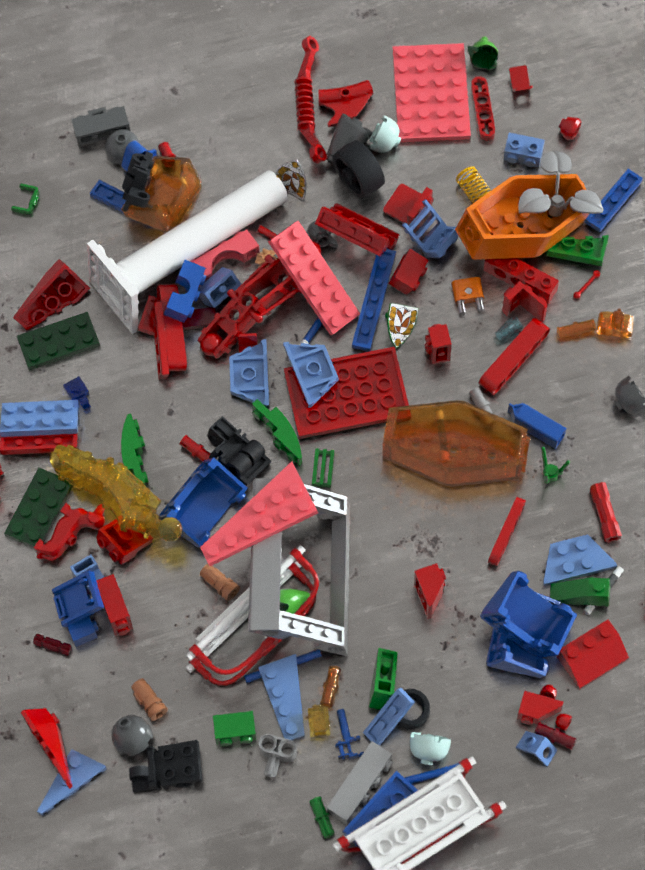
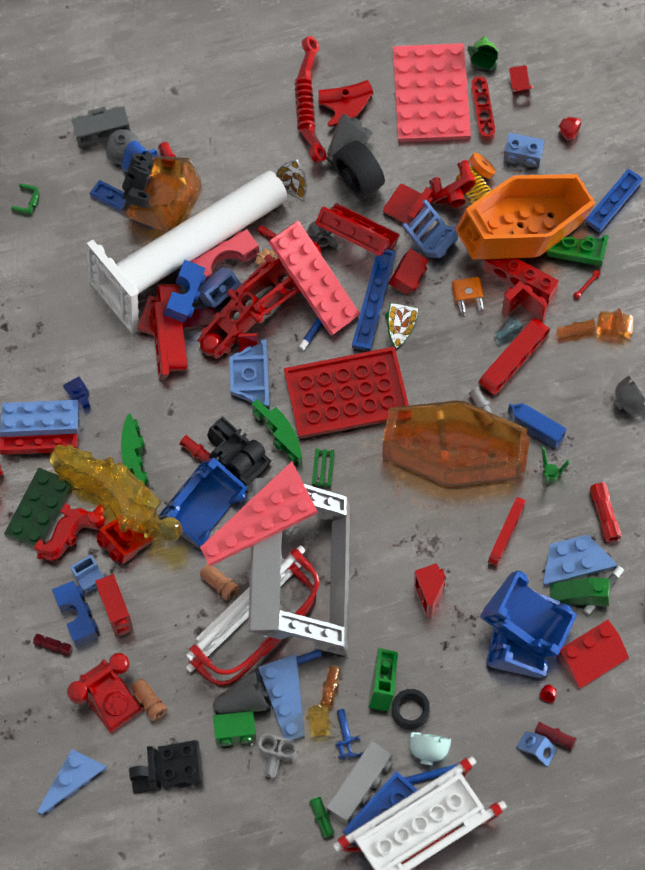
(45, 730): red wedge -> none
(53, 293): red wedge -> none
(58, 341): dark green plate -> none
(75, 598): blue container -> none
(107, 692): none -> red piece
(131, 735): dark grey cylinder -> none
(243, 696): none -> dark grey cone
(292, 599): bright green hat -> none
(312, 369): medium blue wing -> none
(385, 136): light aqua cylinder -> none
(388, 716): medium blue plate -> none
(438, 343): red brick -> none
(455, 191): none -> red connector
(482, 165): none -> orange piece
(535, 201): light grey plant -> none
(537, 708): red slope -> none
(563, 721): red hinge -> none

